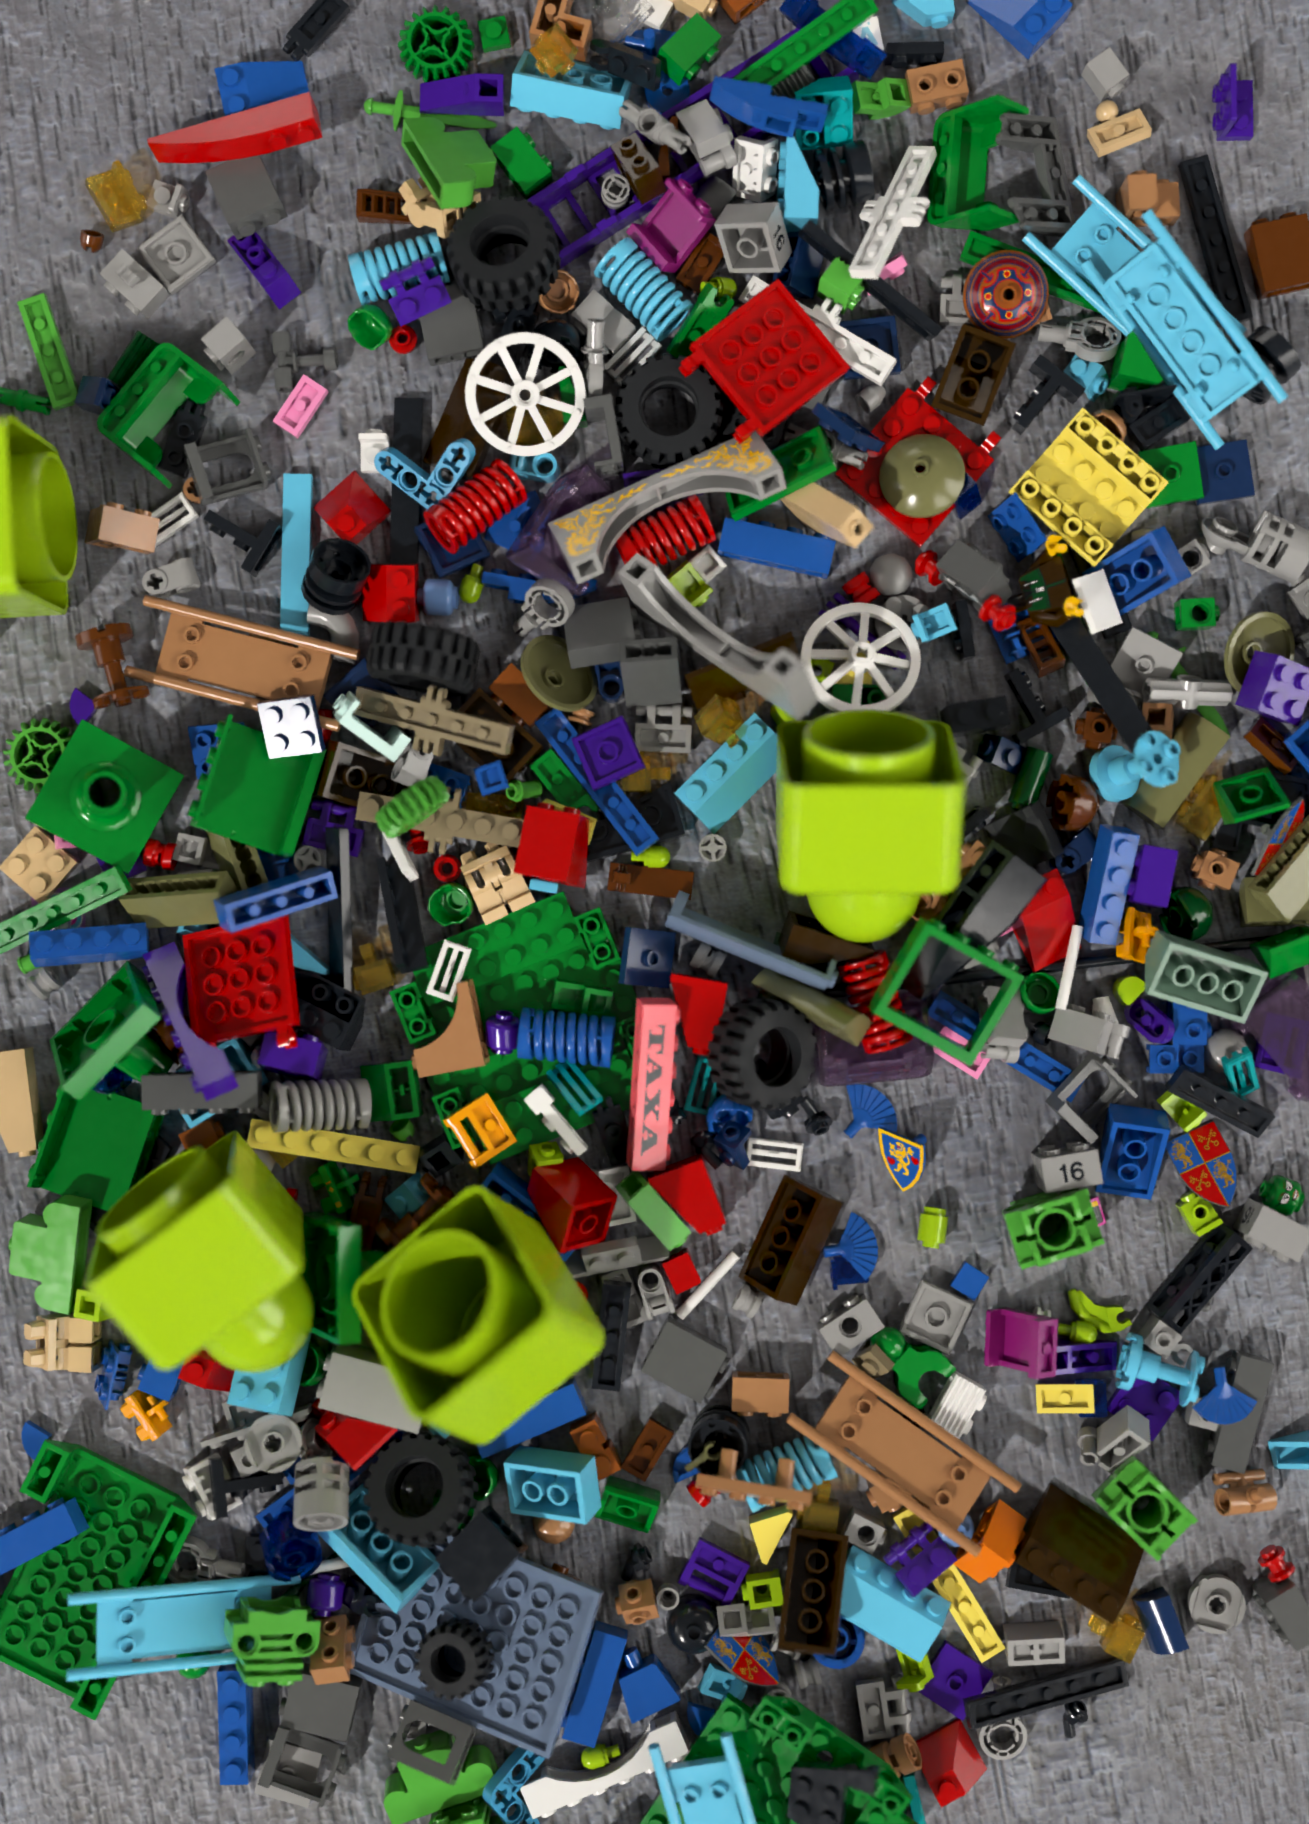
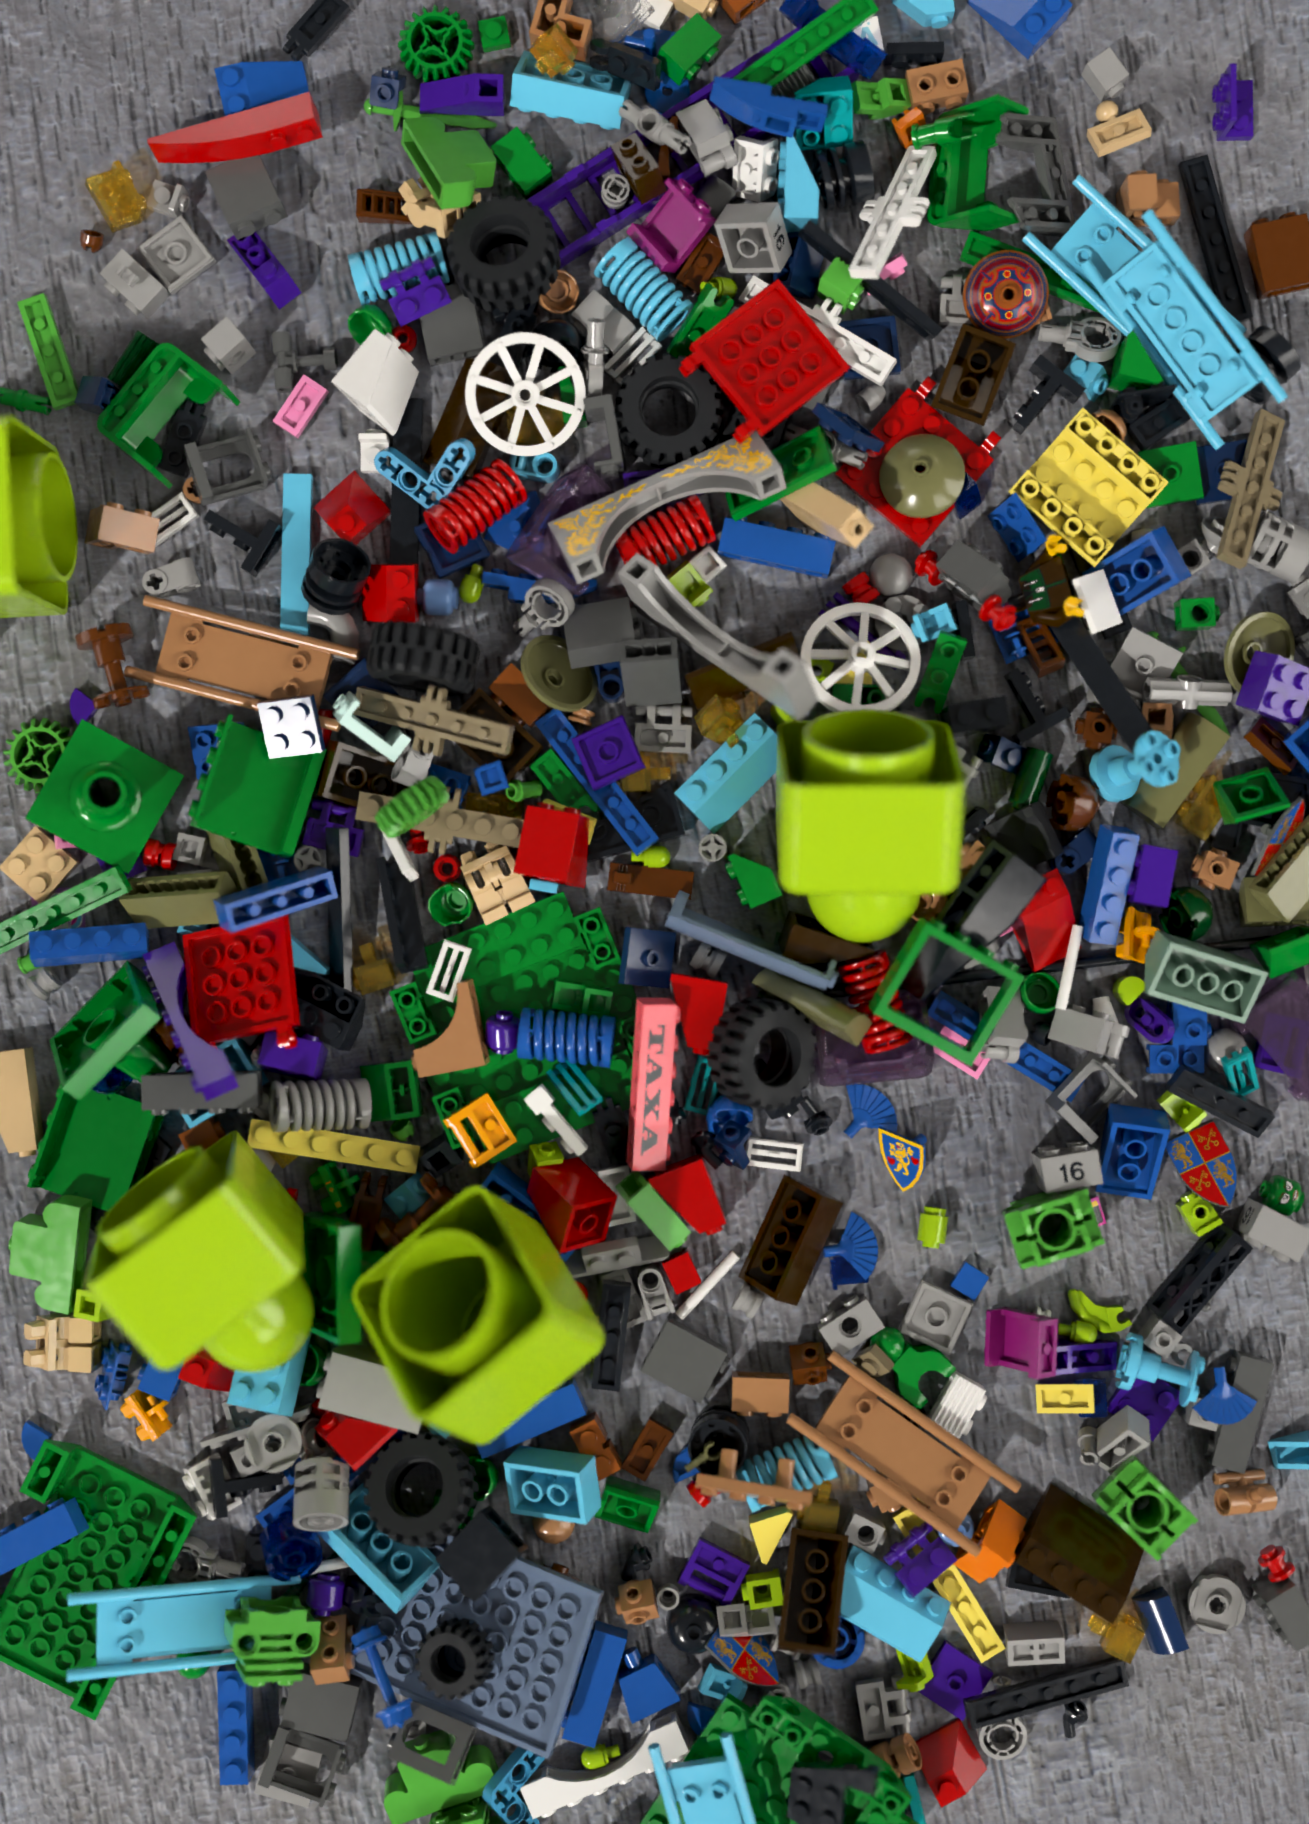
(379, 380): none -> white slope
(386, 88): none -> dark blue bracket
(396, 1712): none -> blue piece
(755, 881): none -> green slope
(809, 1363): none -> reddish brown brick
(903, 125): none -> orange tile
(938, 132): none -> green piece
(940, 669): none -> green plate
(1250, 488): none -> dark tan hinge

